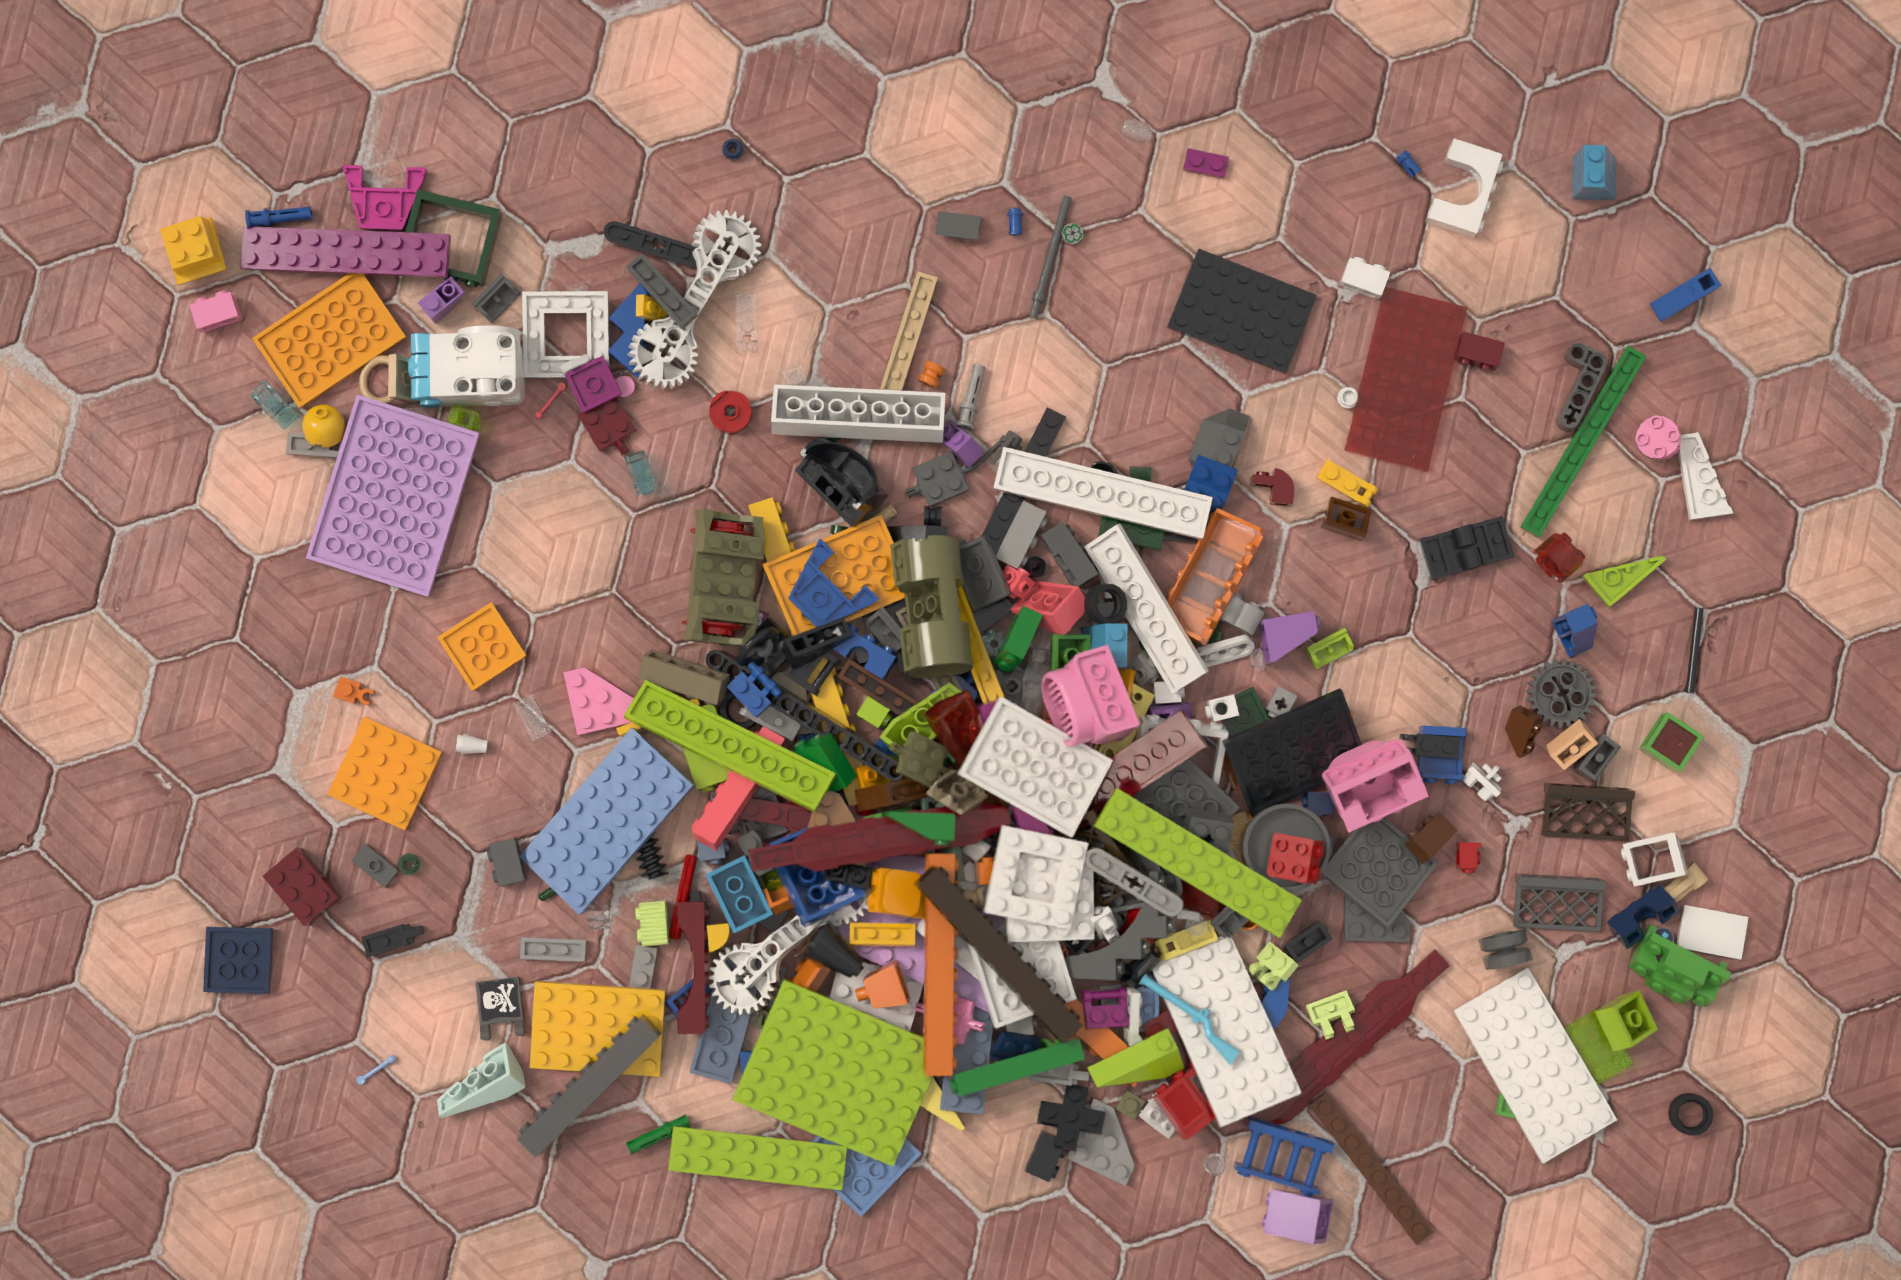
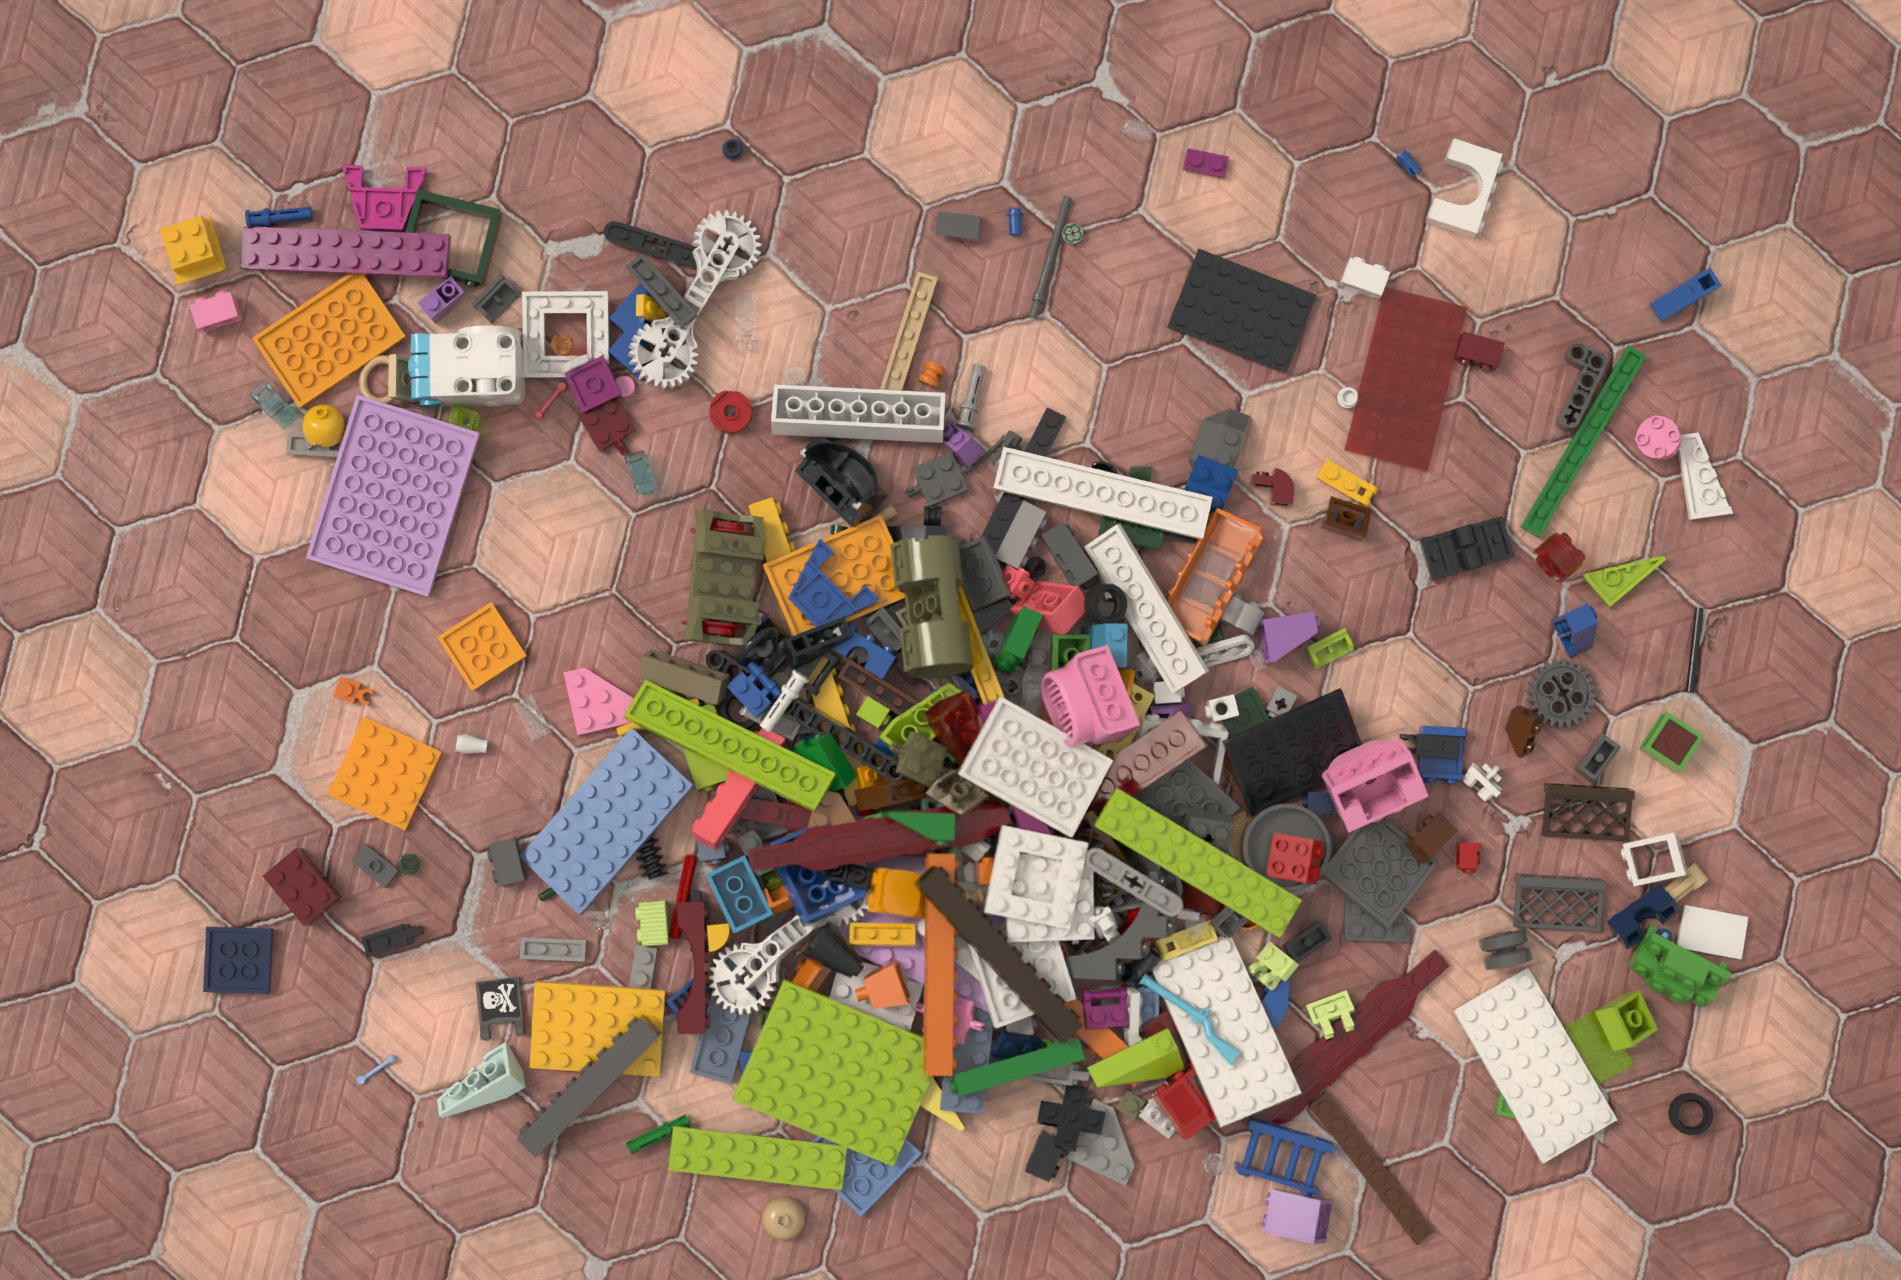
(561, 345): none -> clear orange wheel
(783, 1218): none -> tan cylinder
(789, 692): none -> white pin
(1571, 744): light nougat brick -> none
(1594, 173): dark azure slope -> none

